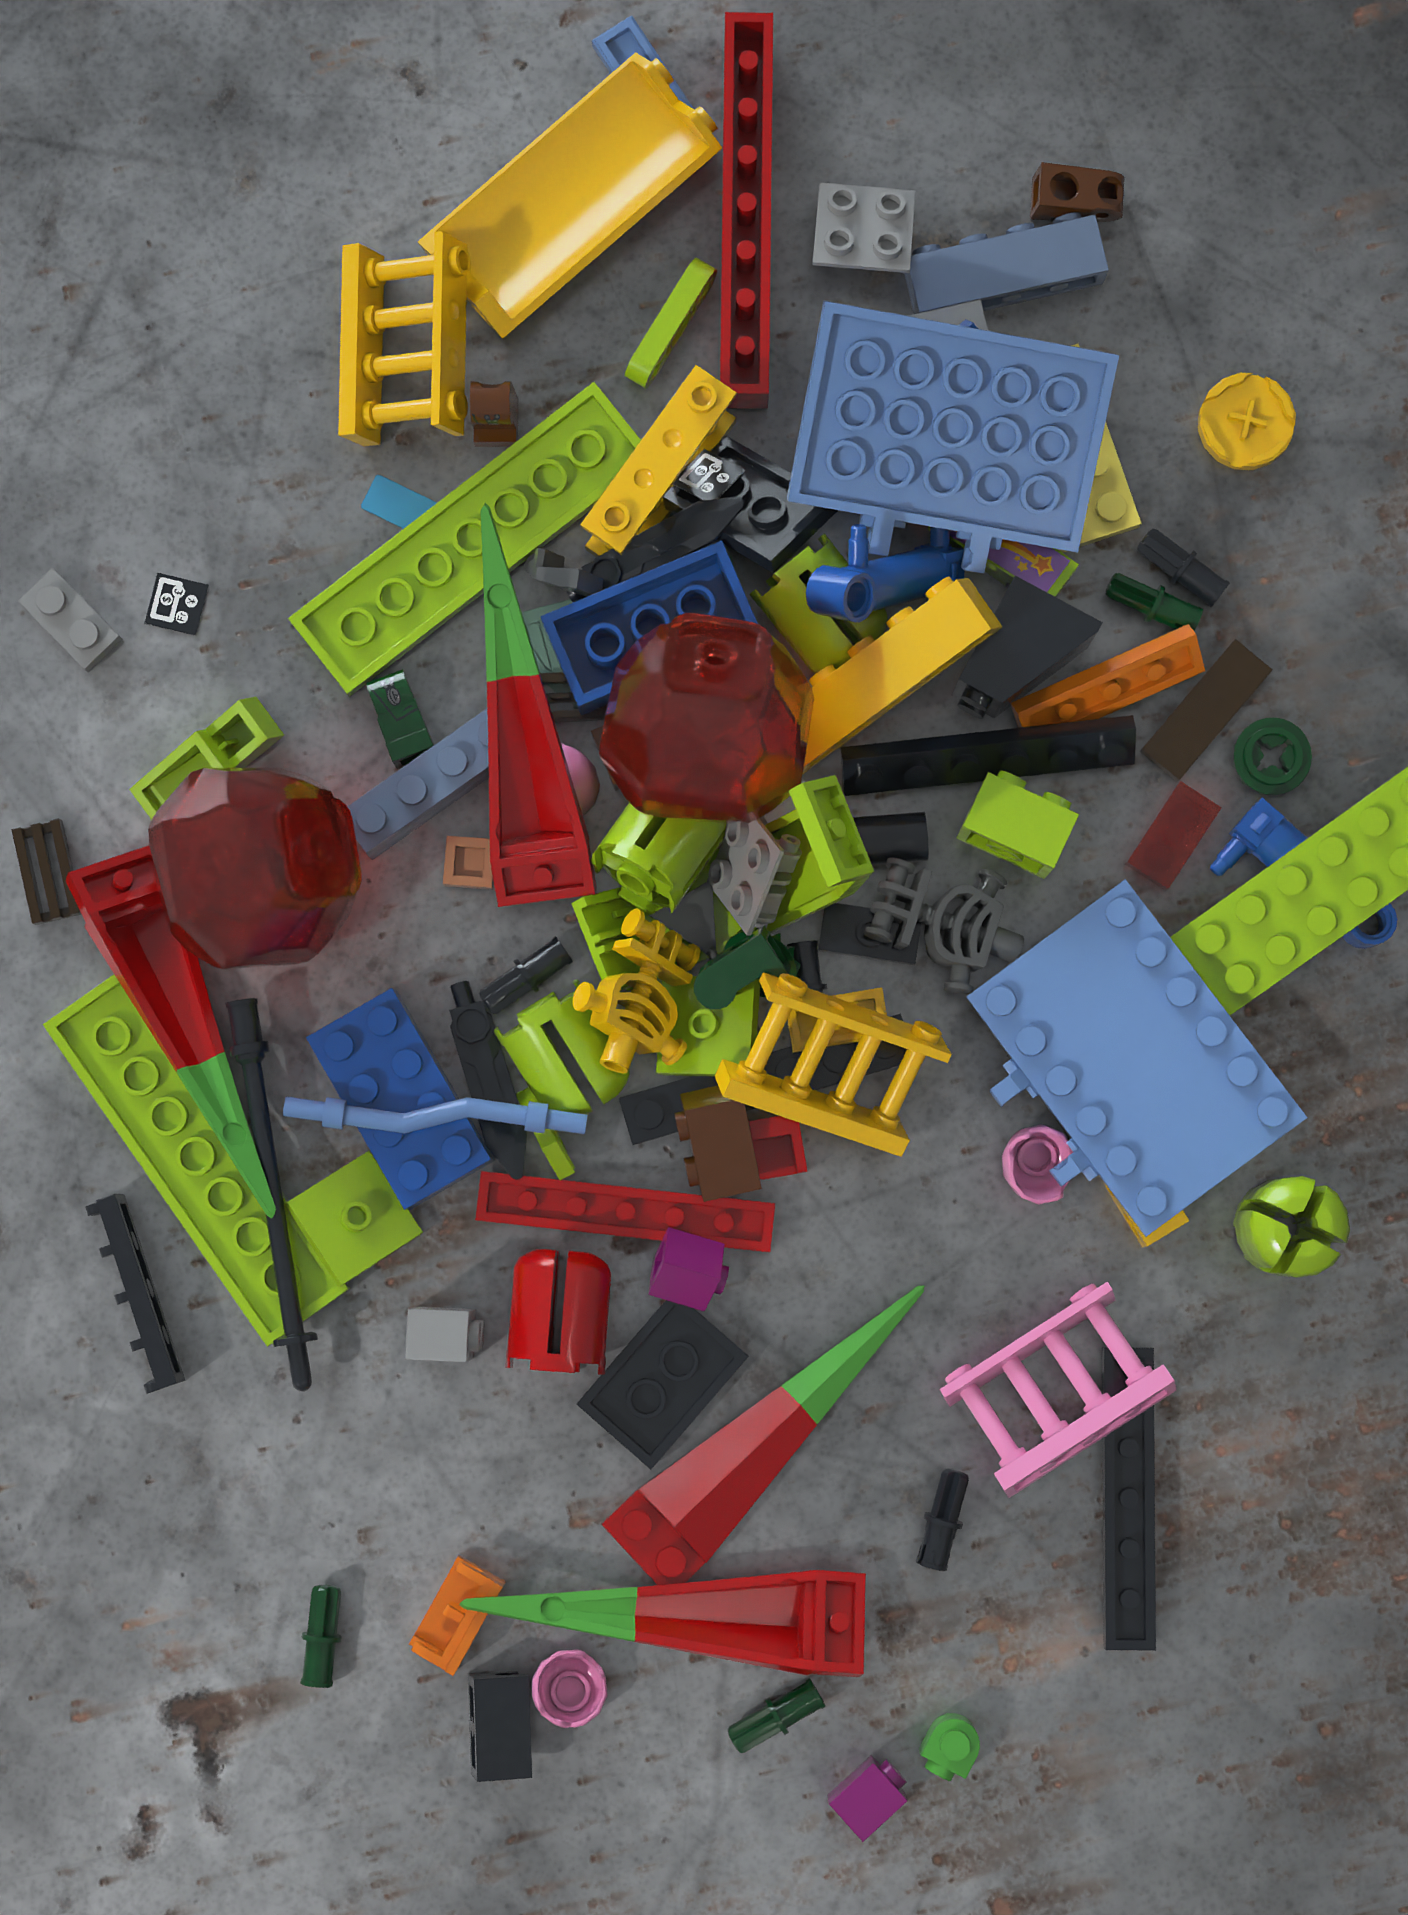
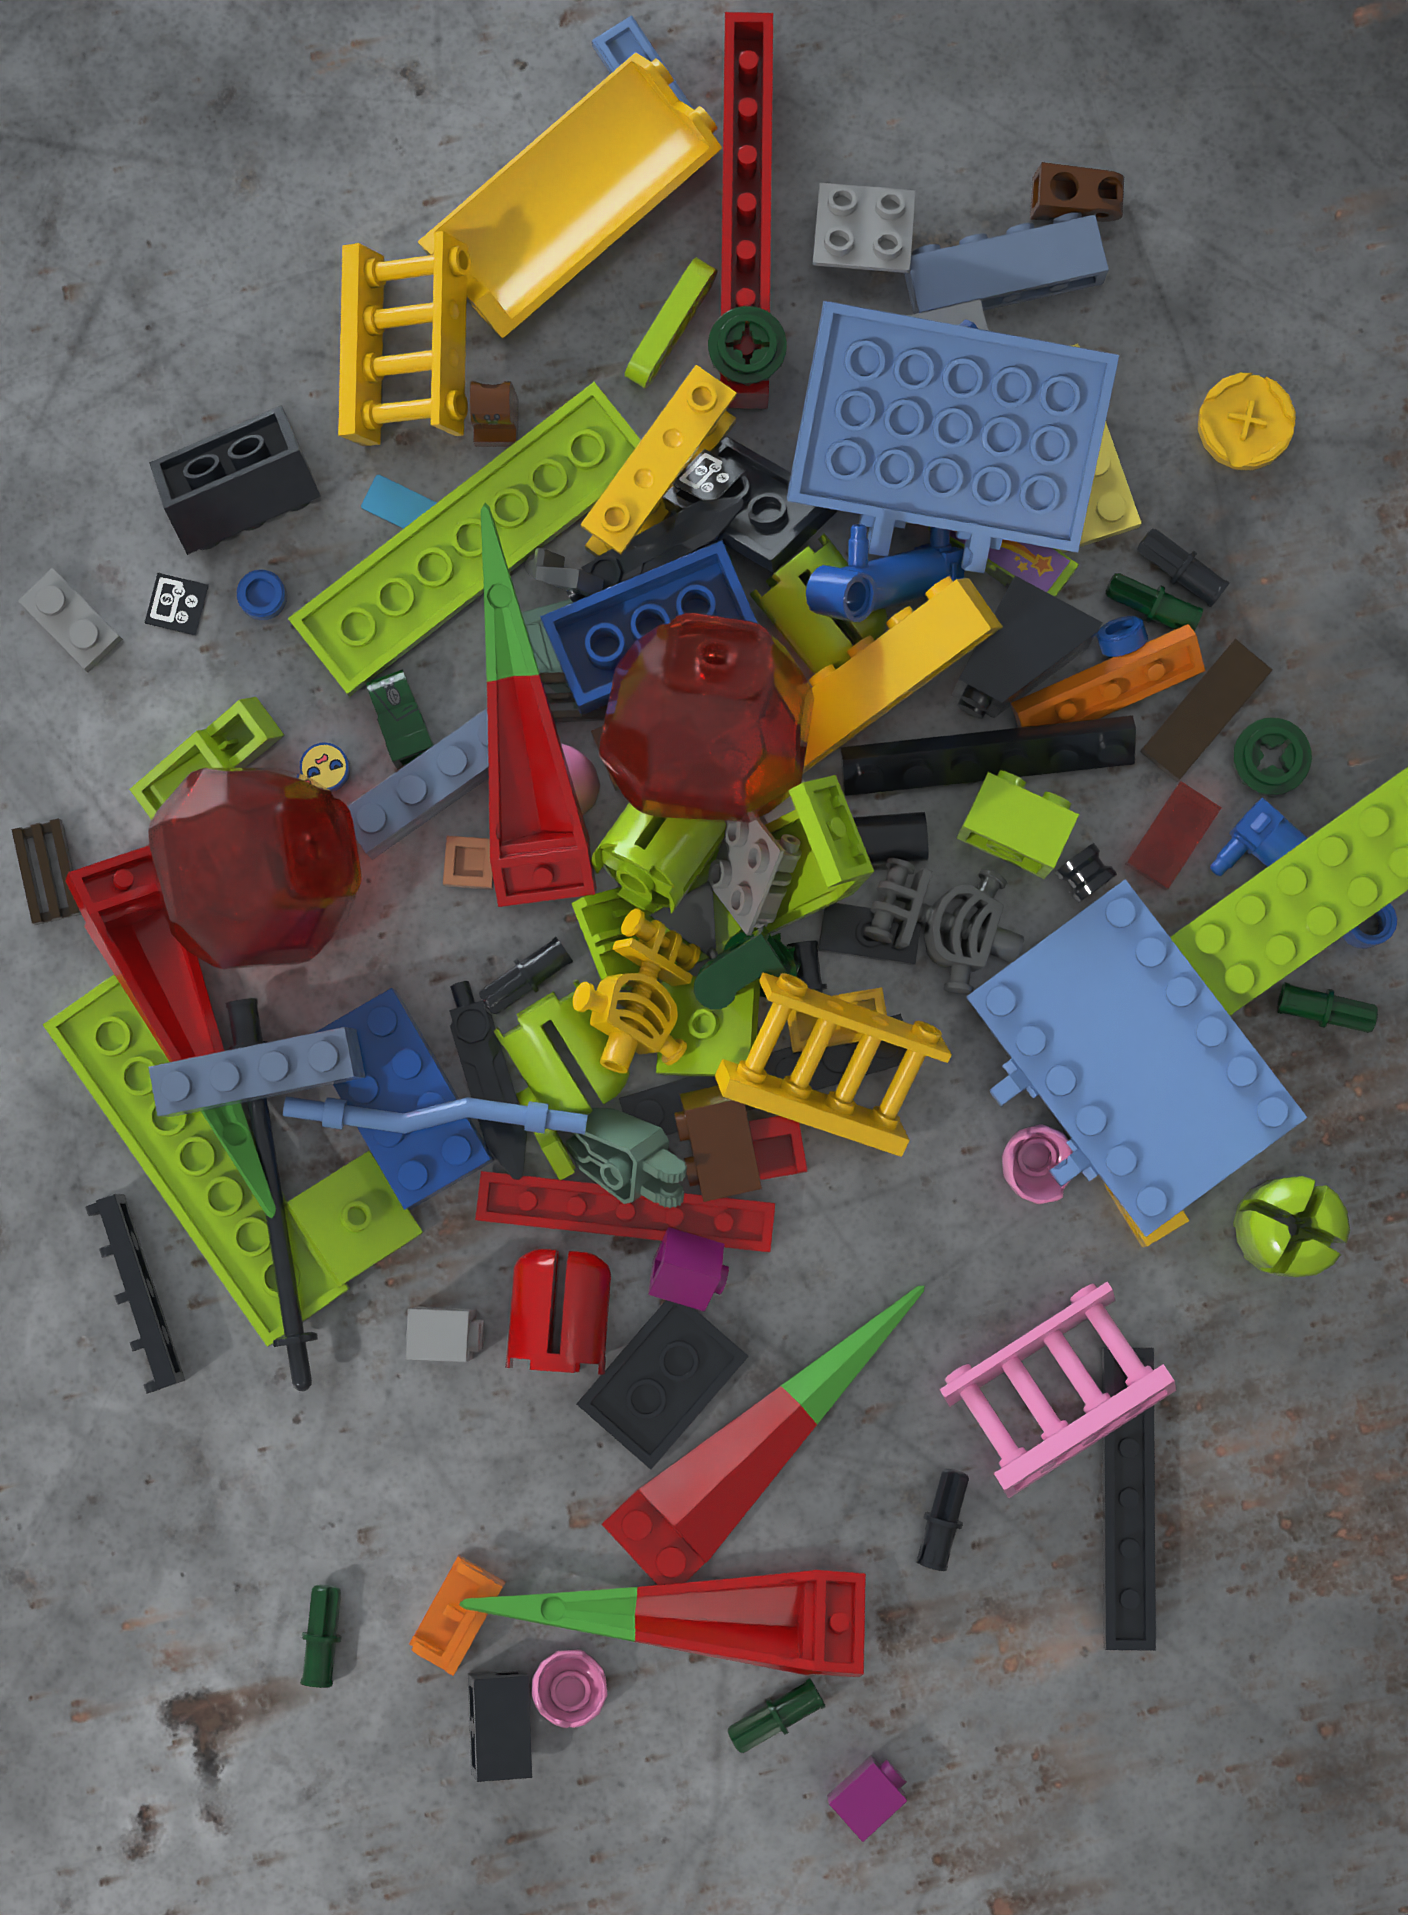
(234, 480): none -> black slope
(256, 1072): none -> sand blue brick
(261, 594): none -> blue tile
(326, 765): none -> light yellow tile
(628, 1158): none -> sand green hinge
(764, 330): none -> dark green gear
(950, 1746): bright green plate -> none
(1085, 873): none -> black wheel
(1122, 636): none -> blue tile
(1327, 1008): none -> dark green axle

